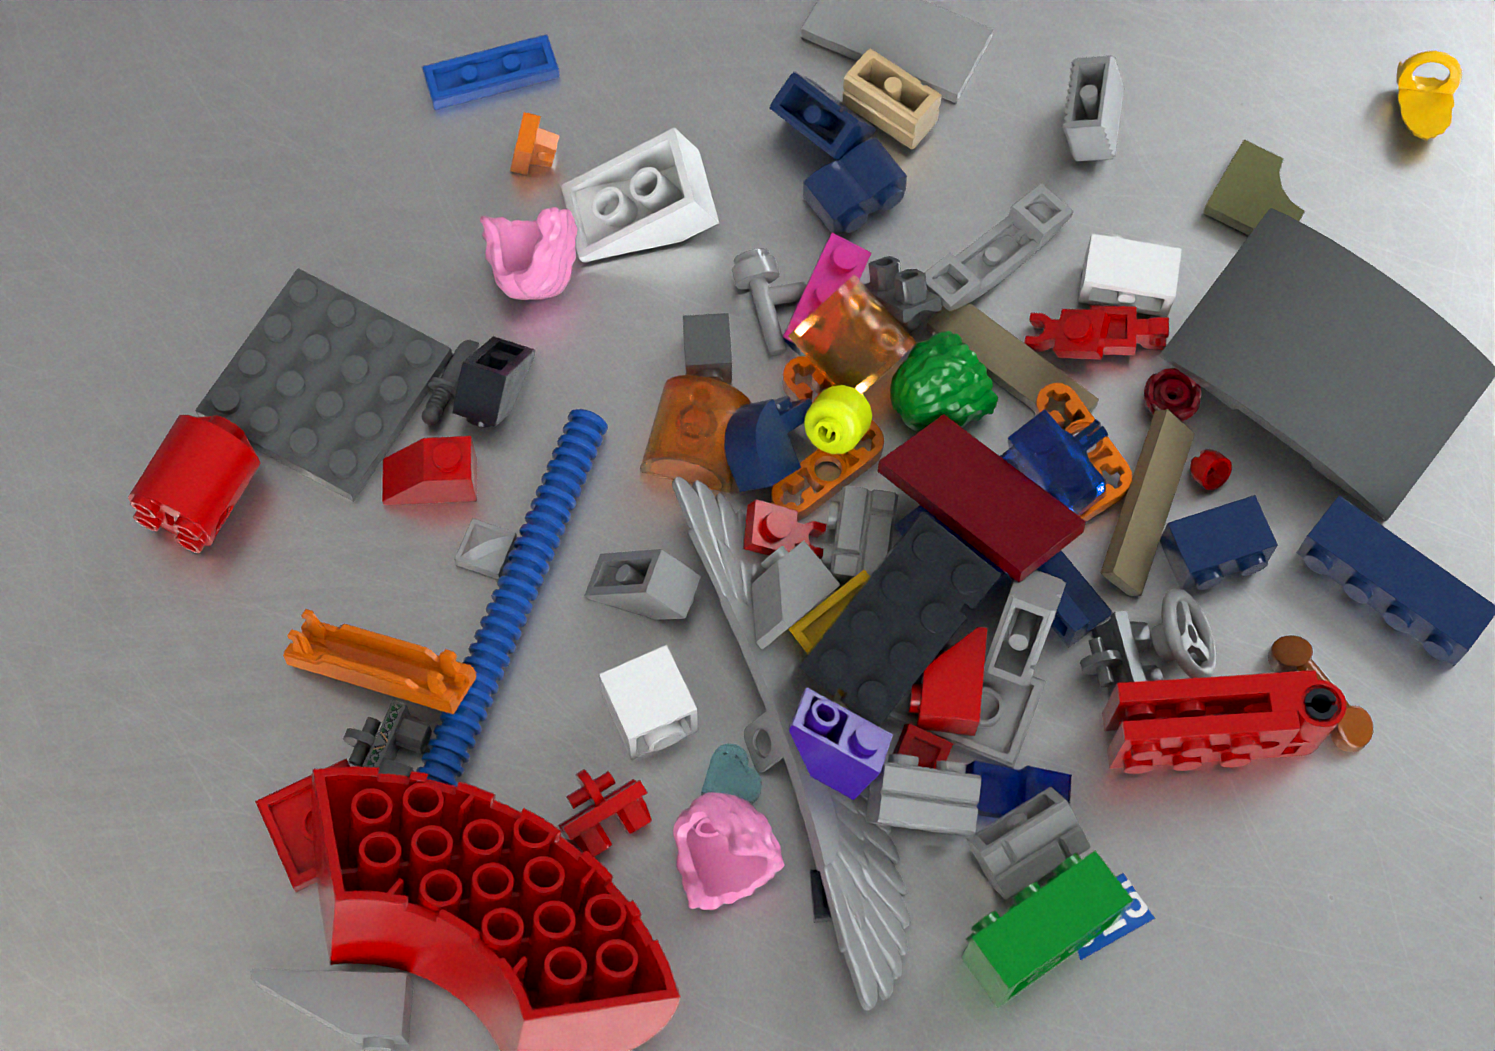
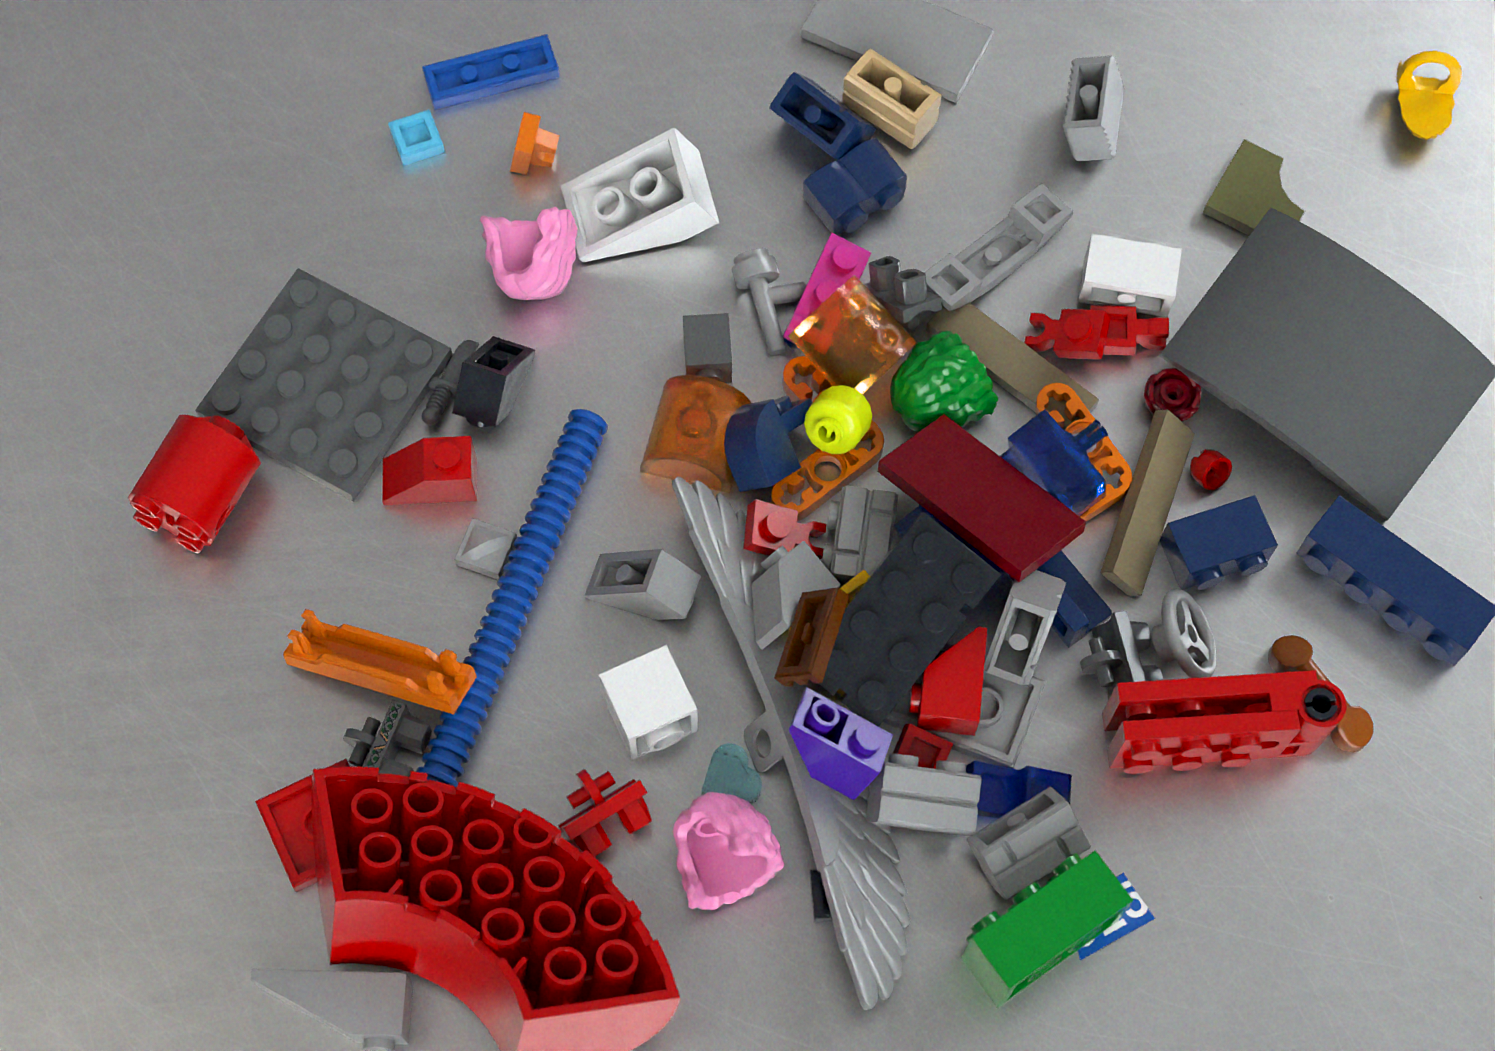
(416, 137): none -> medium azure tile
(812, 637): none -> reddish brown tile

